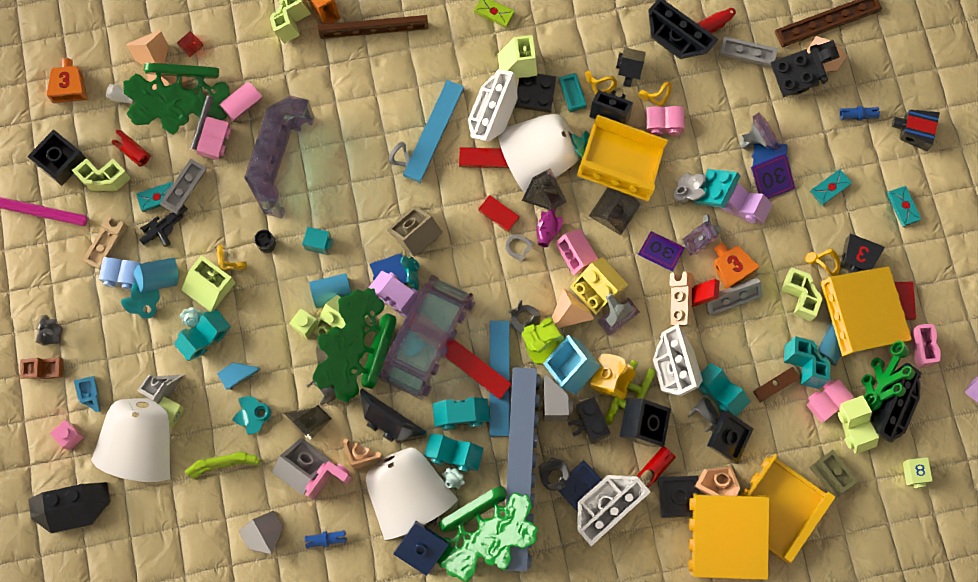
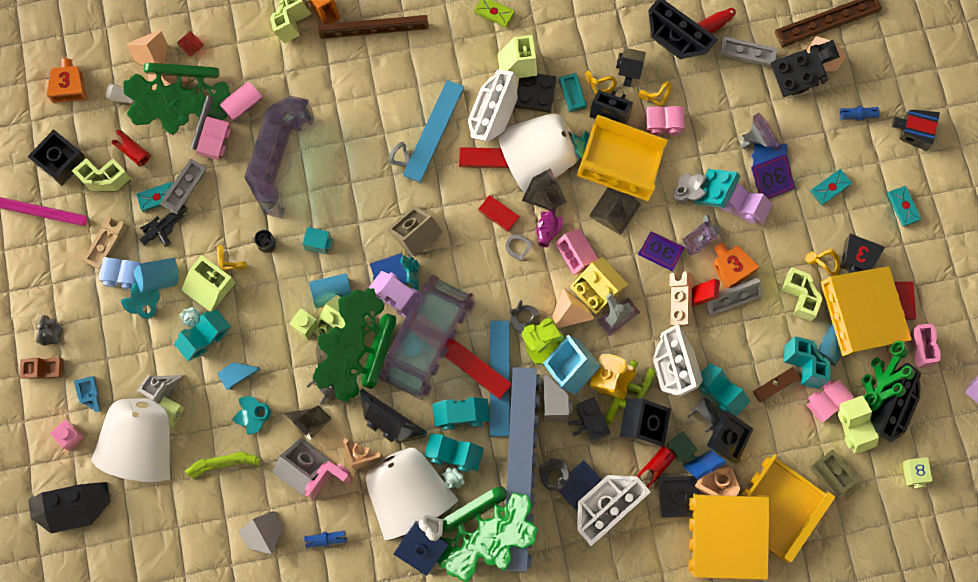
(432, 526): none -> white tile
(682, 448): none -> clear green brick
(704, 464): none -> blue piece

